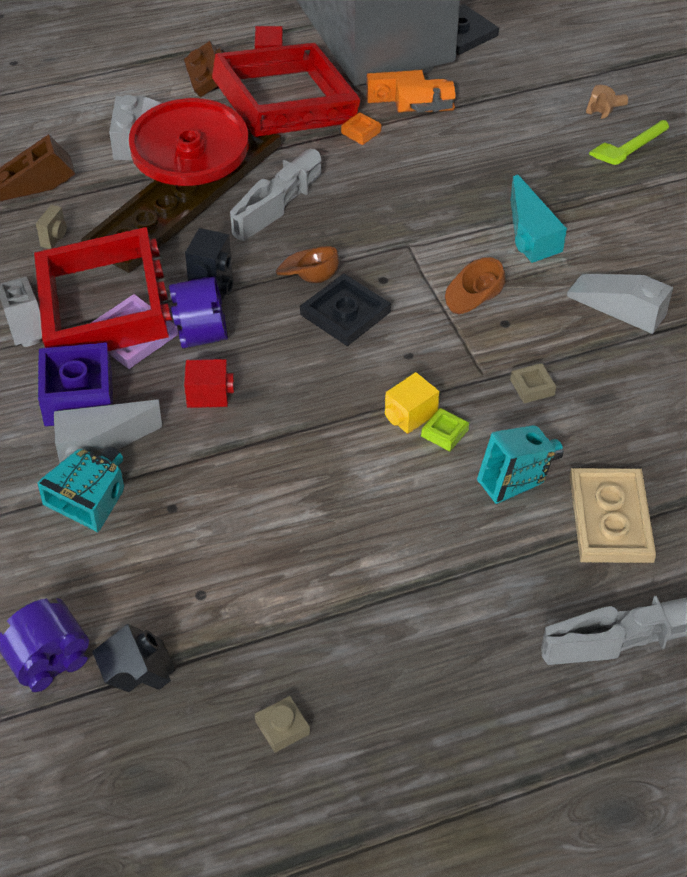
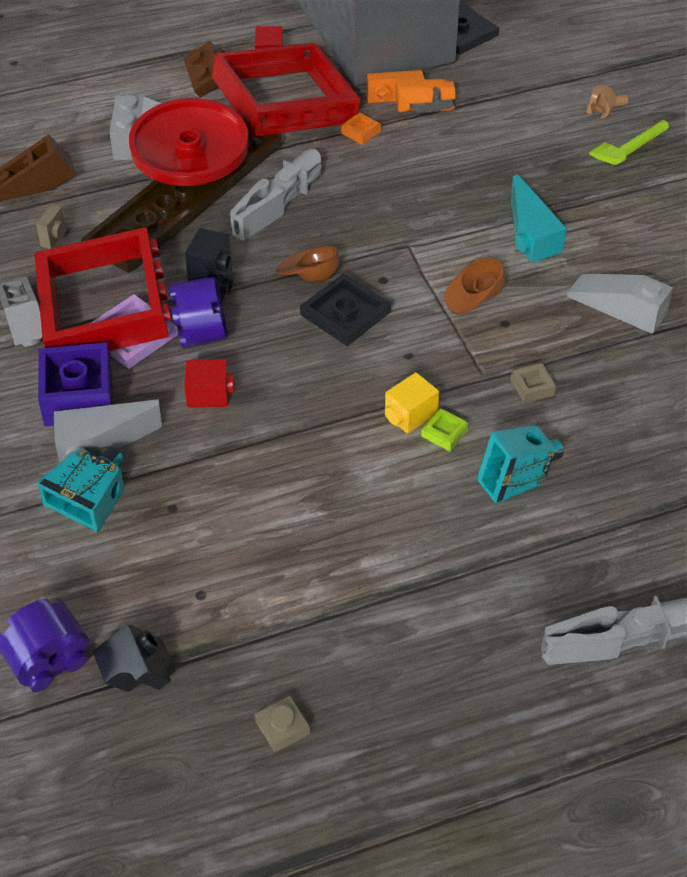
(612, 515): tan tile -> none

